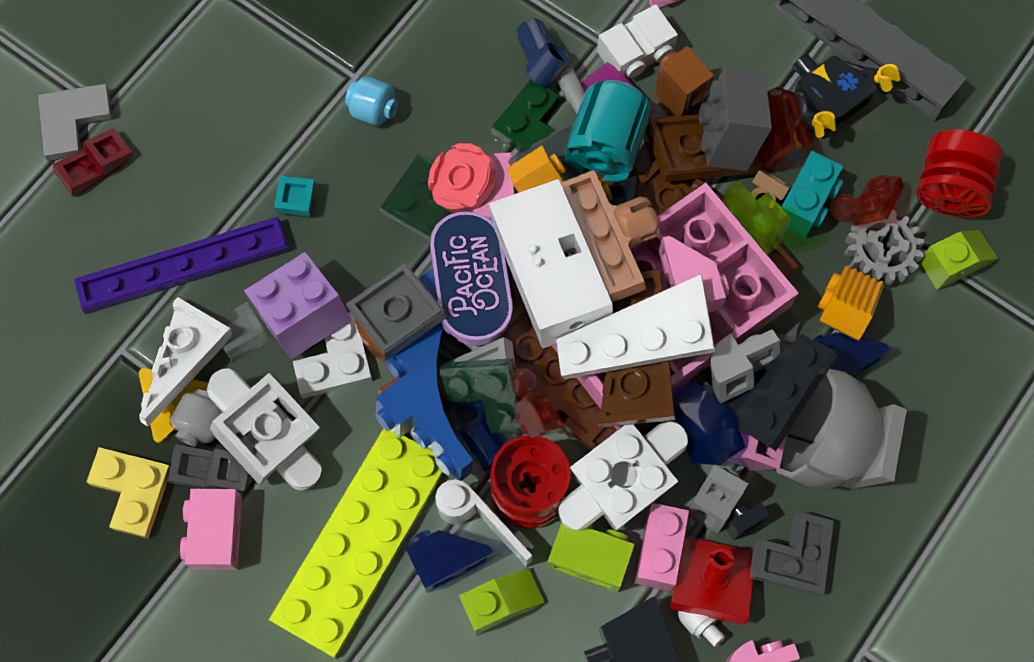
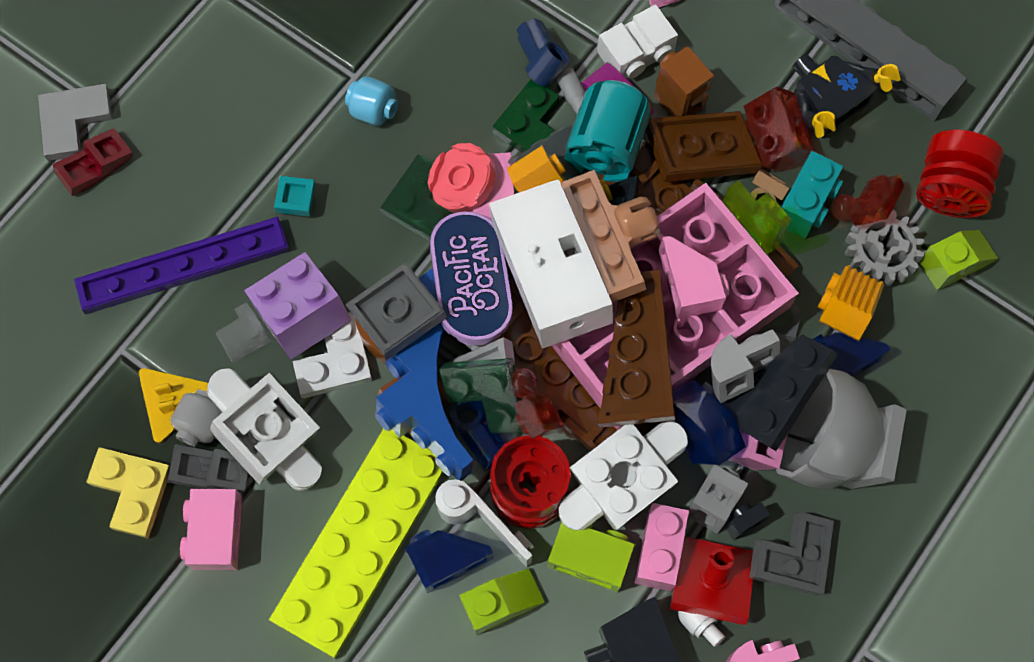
(186, 349): white wing -> none
(651, 331): white wing -> none
(735, 119): dark grey brick -> none

